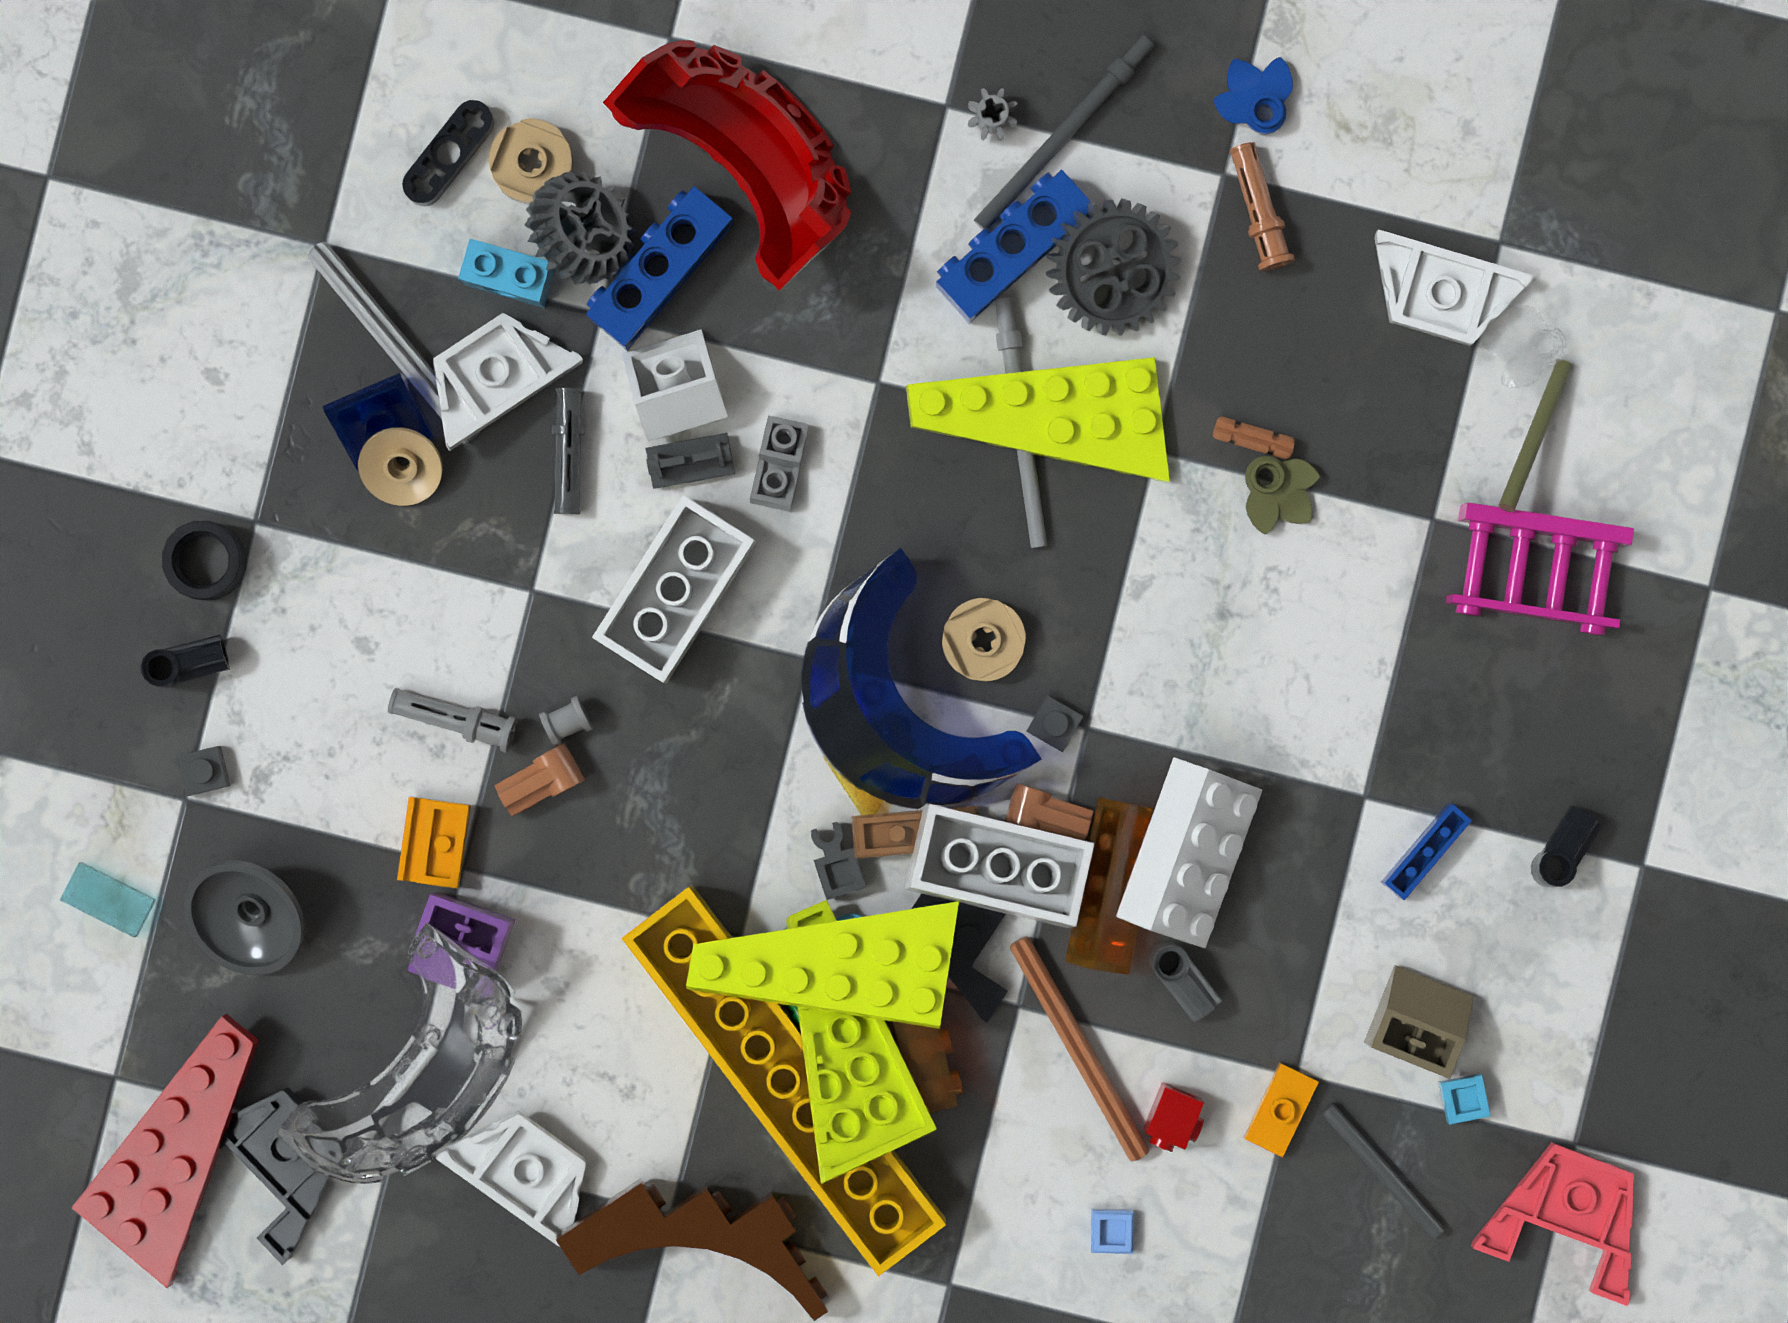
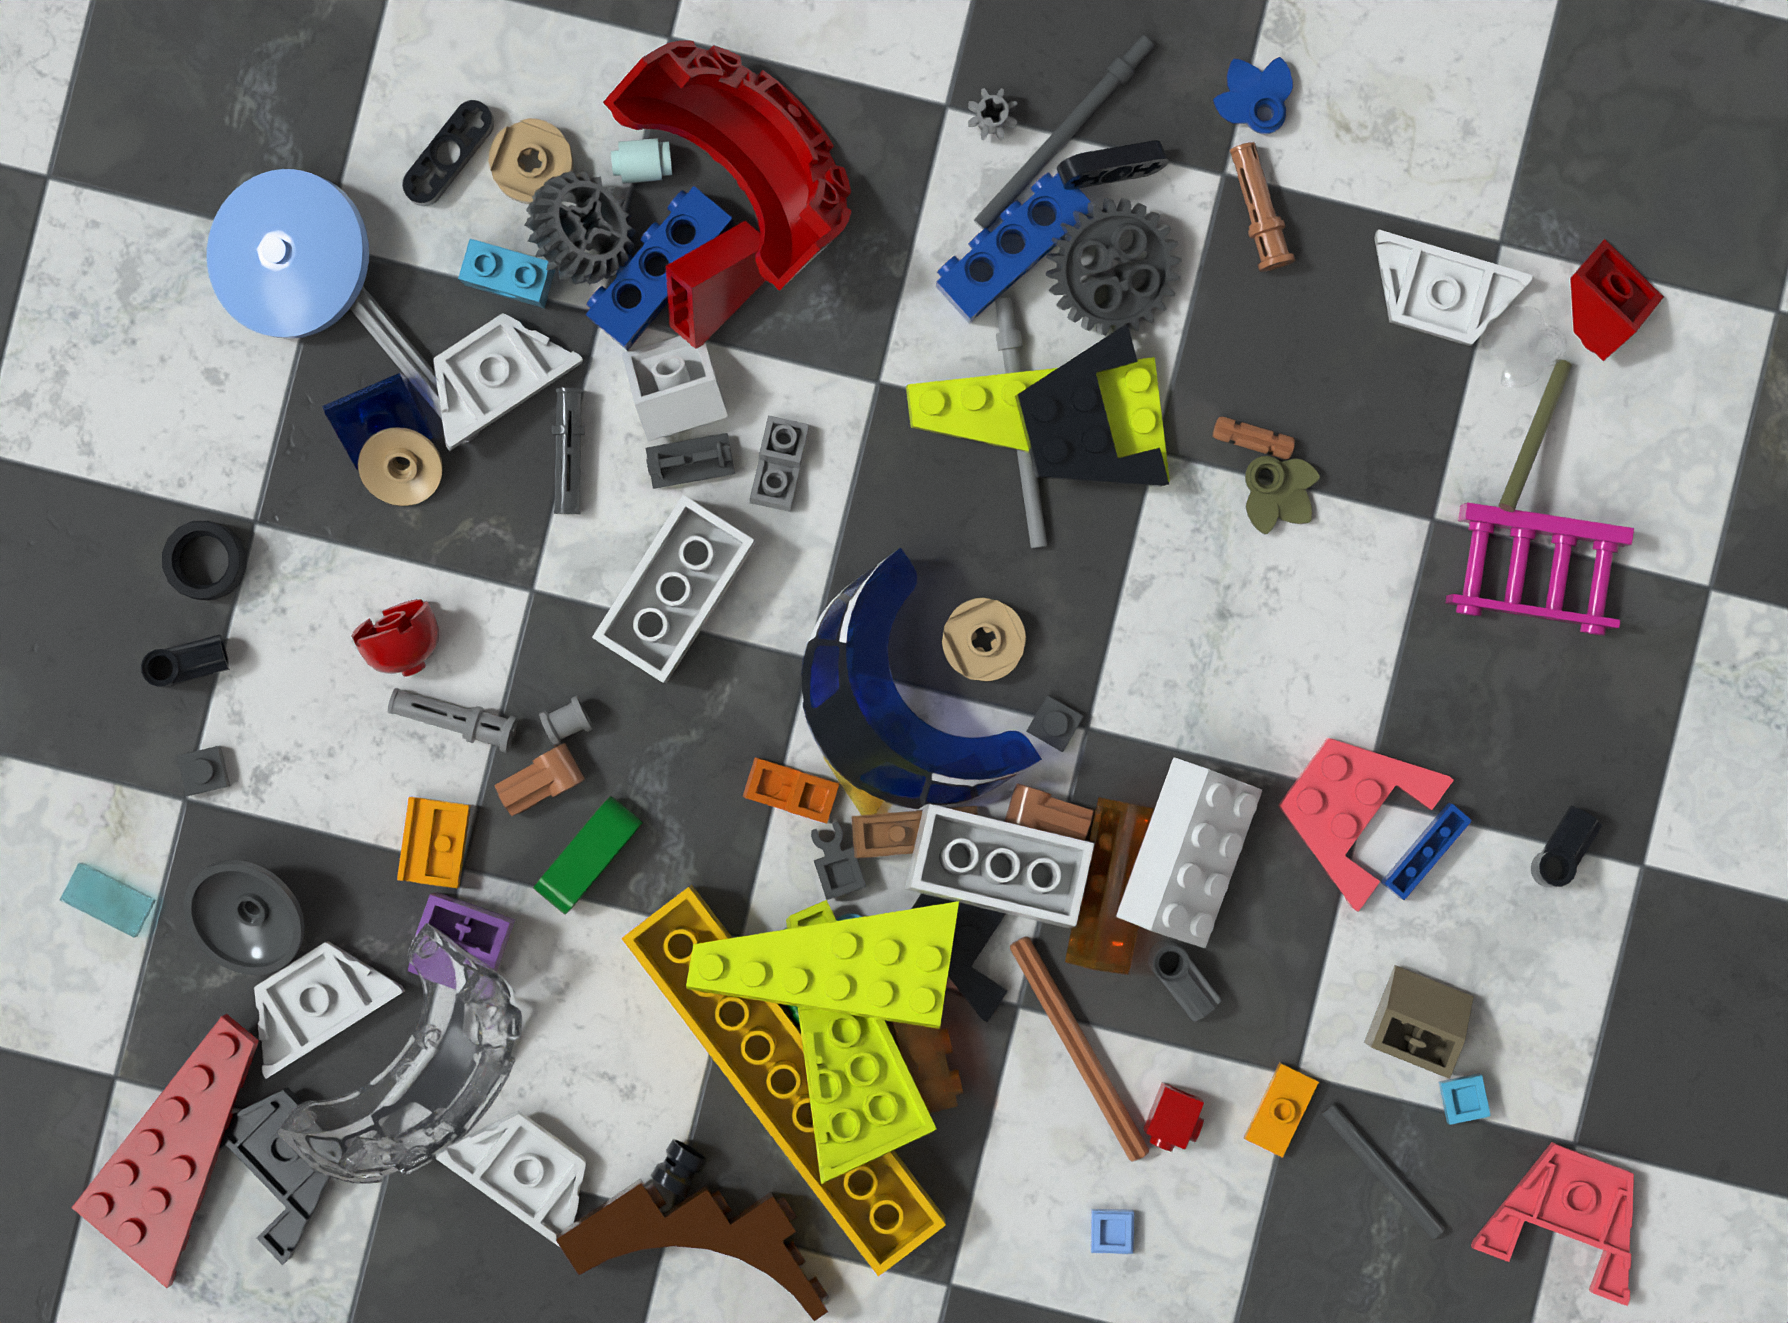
(287, 253): none -> light blue dish
(315, 1002): none -> white wing
(399, 639): none -> red cylinder
(587, 855): none -> green beam
(641, 160): none -> light aqua brick
(679, 1167): none -> black wheel
(712, 283): none -> red slope
(790, 790): none -> orange slope
(1069, 423): none -> black wing
(1112, 165): none -> black beam
(1339, 798): none -> coral wing
(1609, 300): none -> red slope

